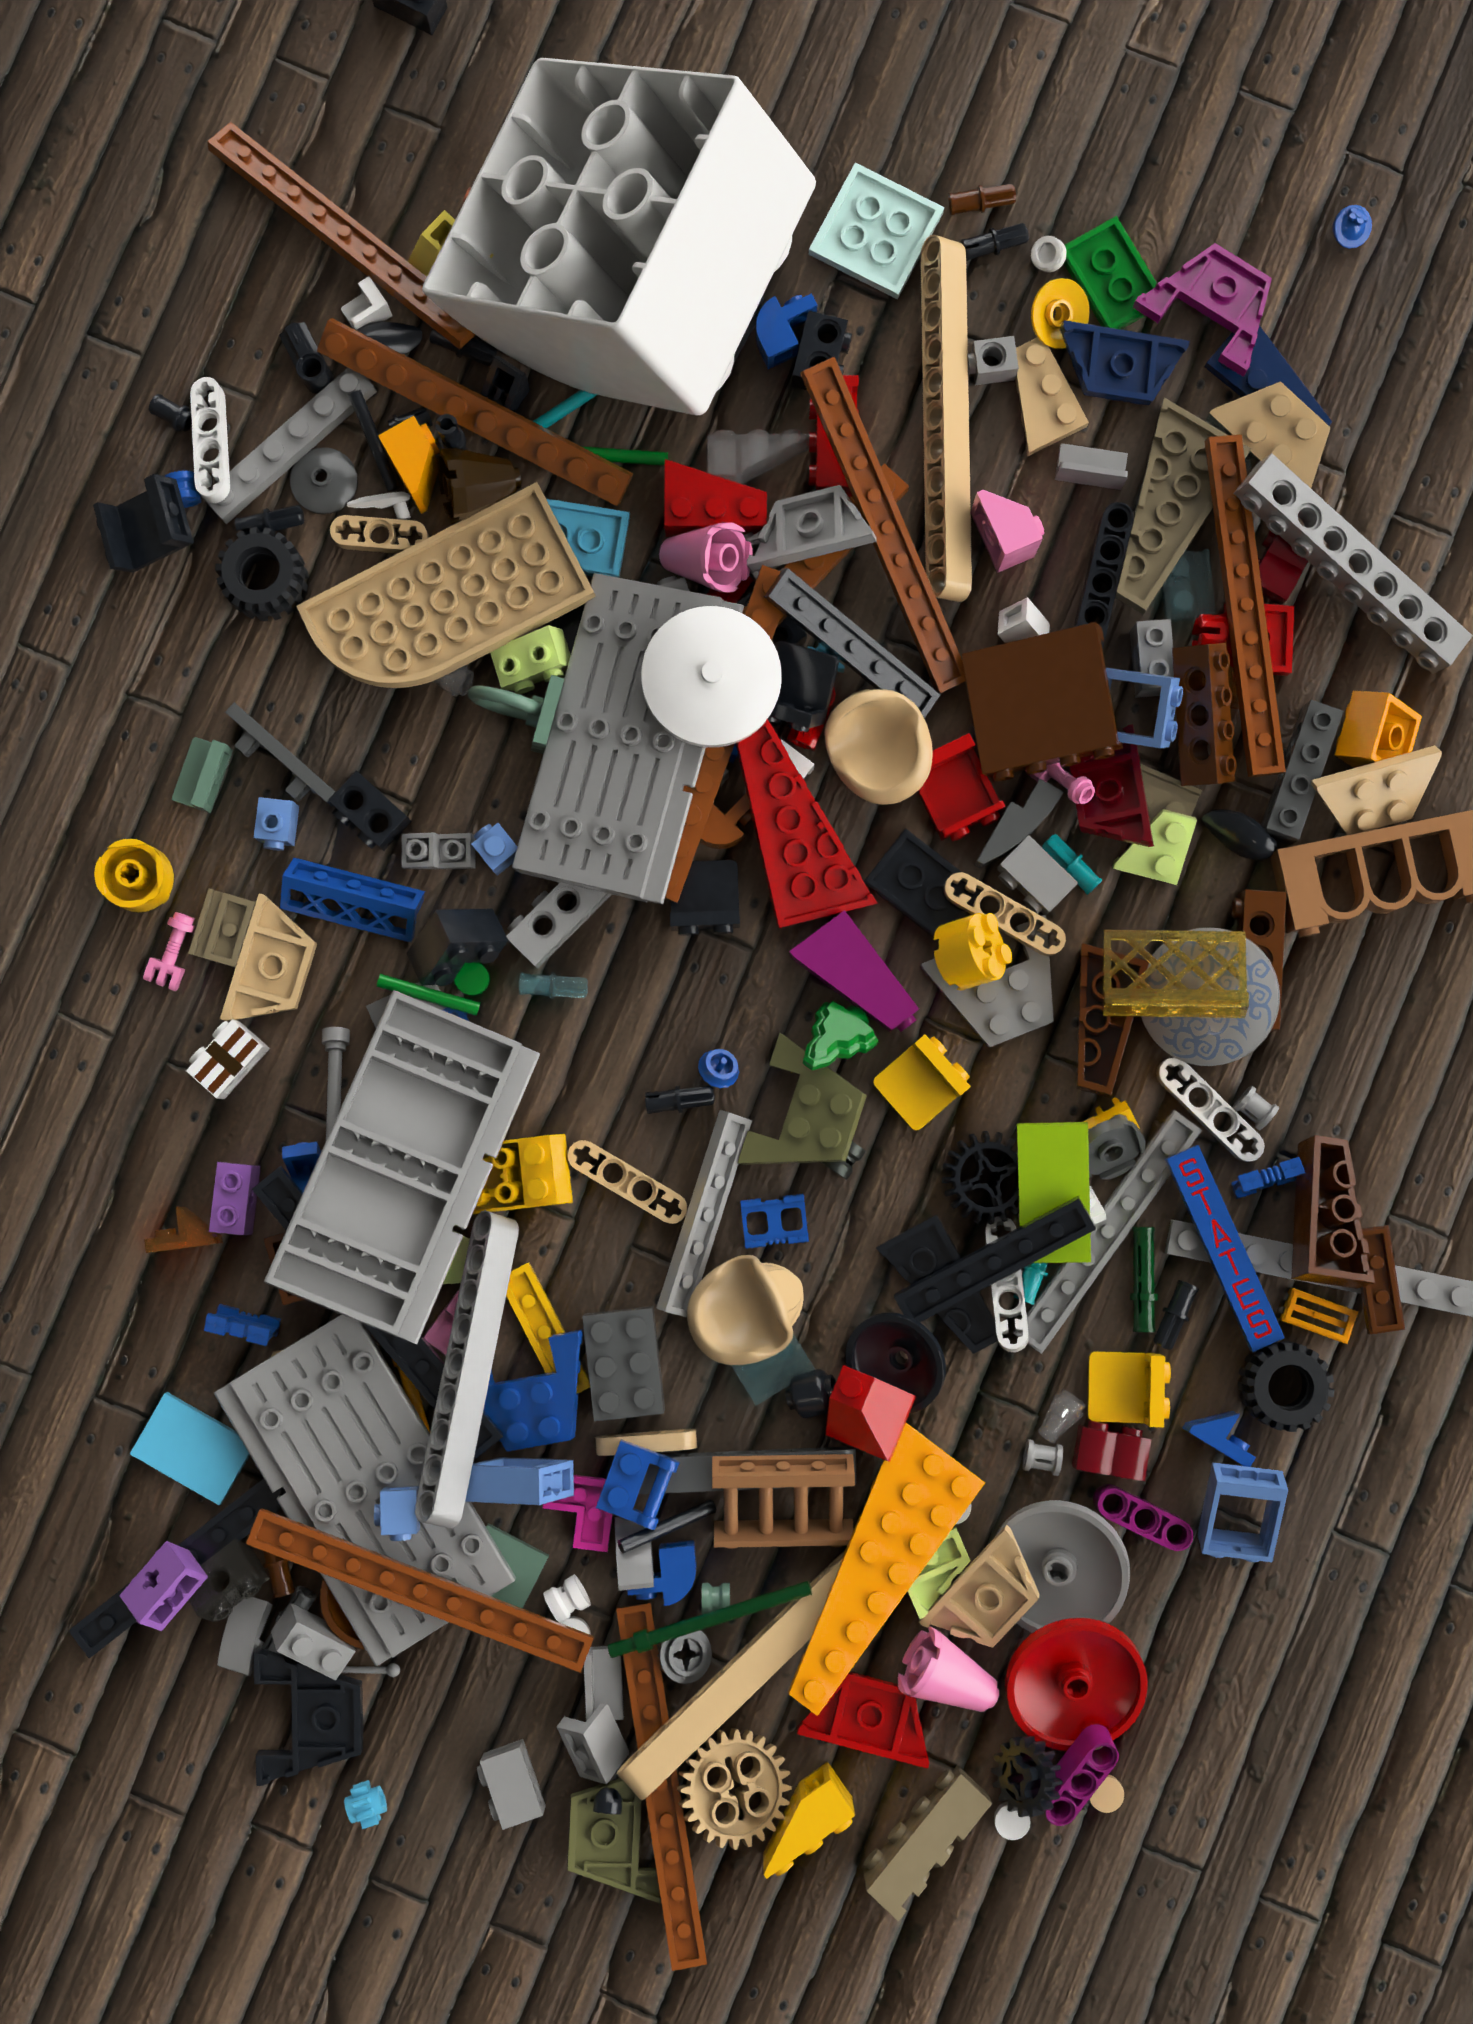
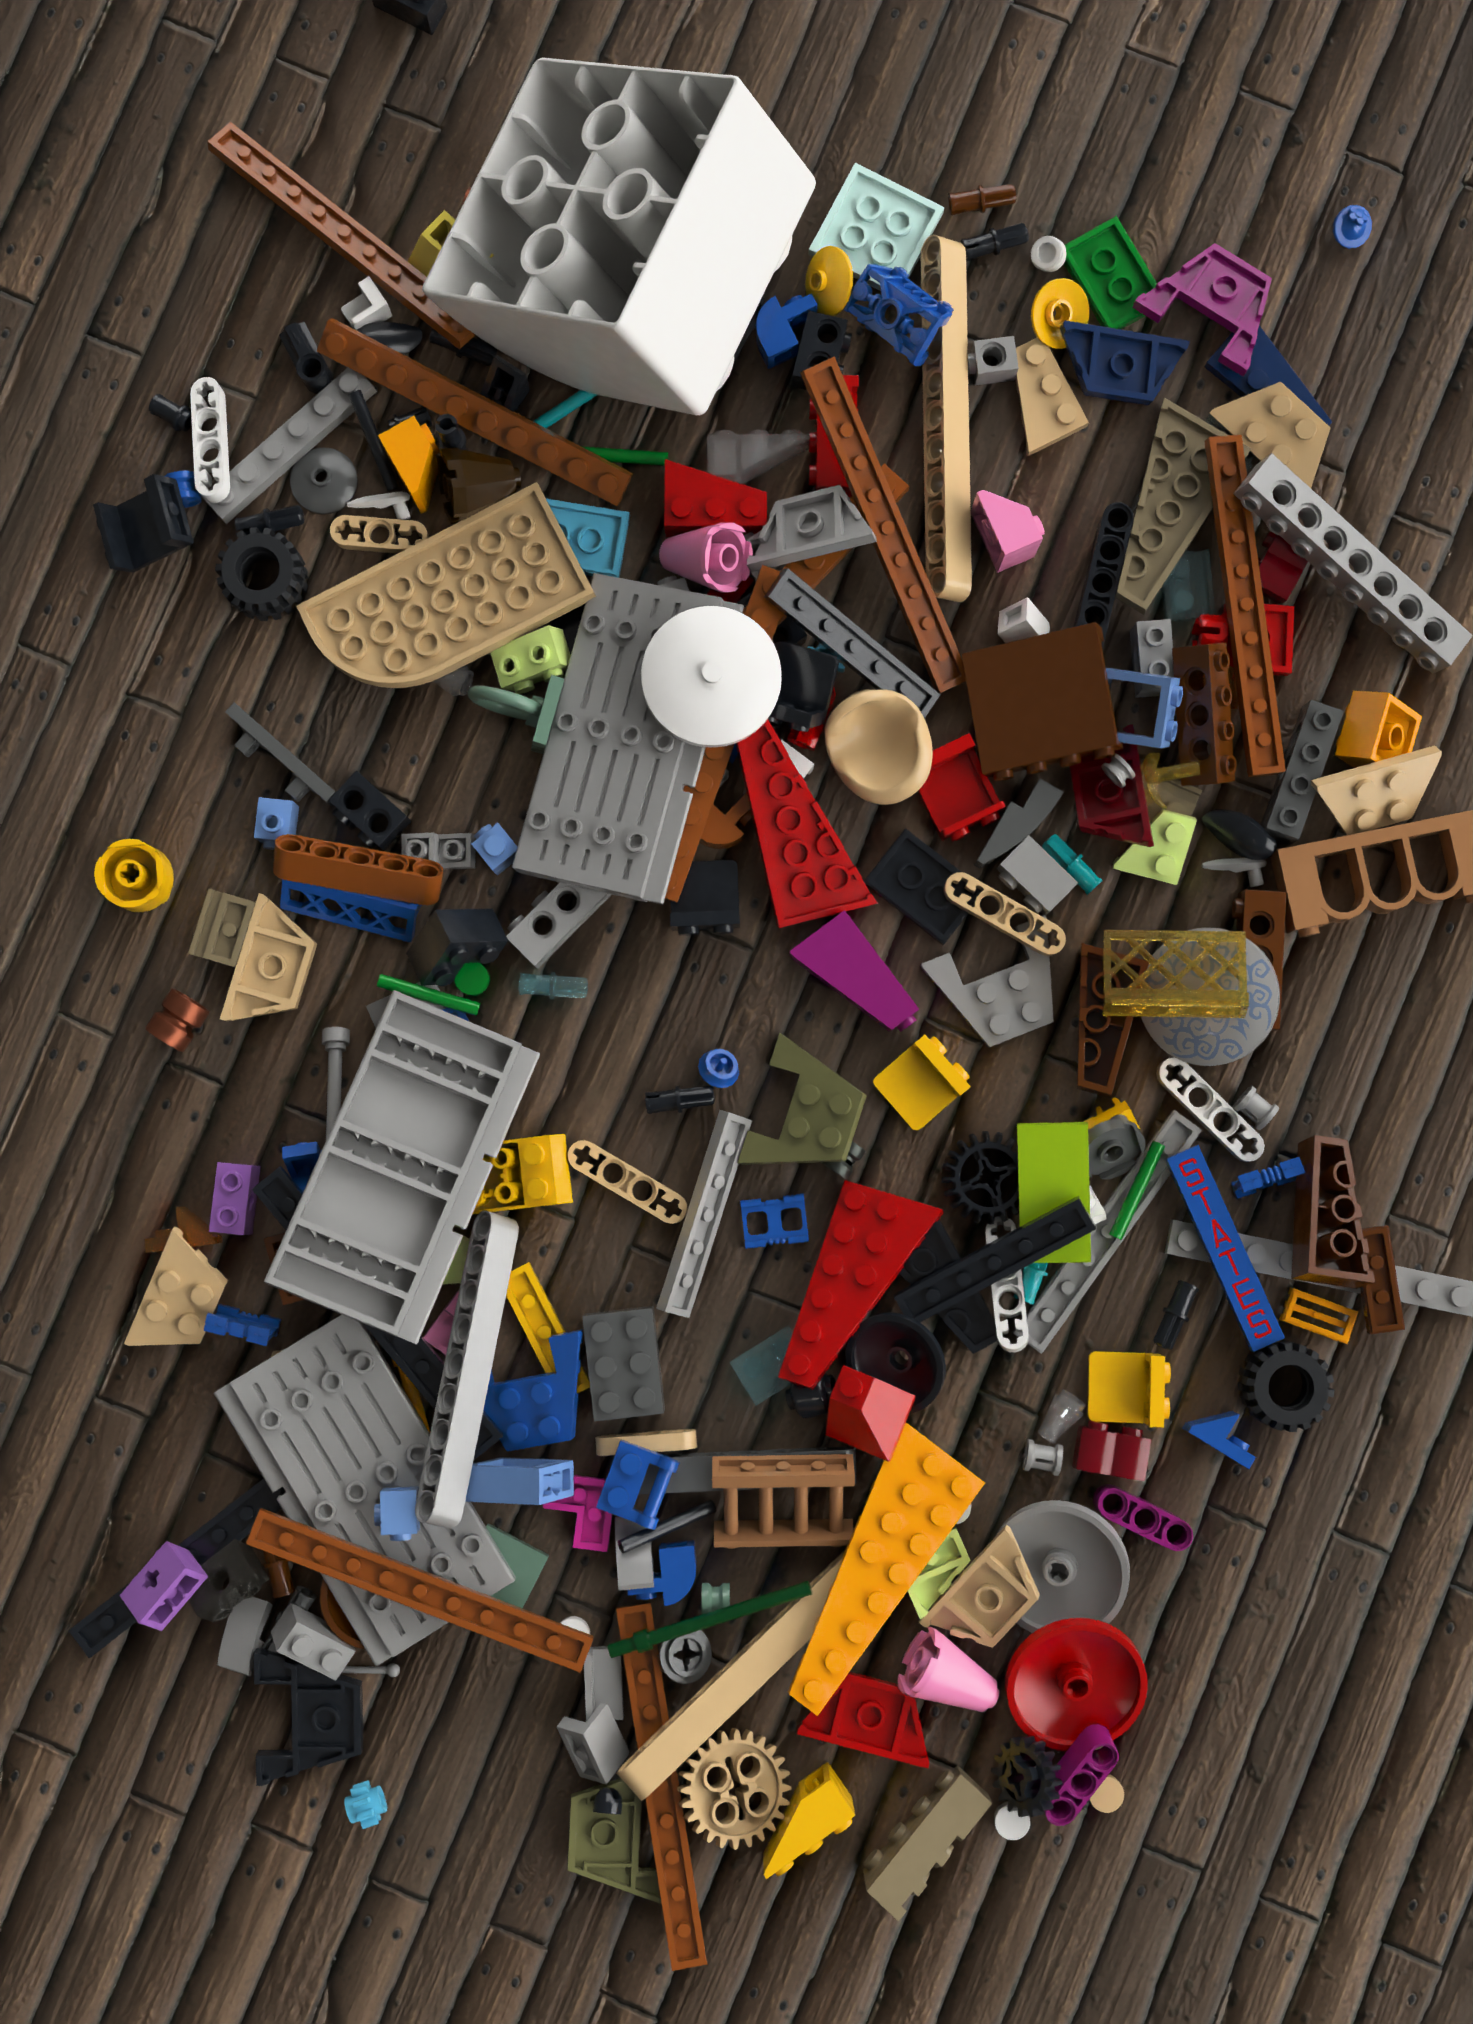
(177, 1020): none -> copper wheel
(177, 1297): none -> tan wing
(181, 924): bright pink hinge -> none
(192, 1448): medium azure tile -> none
(202, 774): sand green panel -> none
(226, 1058): brick -> none
(357, 869): none -> dark orange beam
(511, 1784): light grey brick -> none
(566, 1599): white wheel -> none
(744, 1310): tan piece -> none
(830, 280): none -> yellow dish
(838, 1035): green rock -> none
(858, 1261): none -> red wing
(908, 300): none -> blue piece
(971, 951): yellow brick -> none
(1079, 789): bright pink hinge -> none
(1091, 466): light grey panel -> none
(1118, 770): none -> light grey bush
(1137, 1190): none -> green bar
(1143, 1279): dark green pin -> none
(1155, 776): none -> clear yellow plant
(1236, 865): none -> light grey bar
(1248, 1483): medium blue window -> none

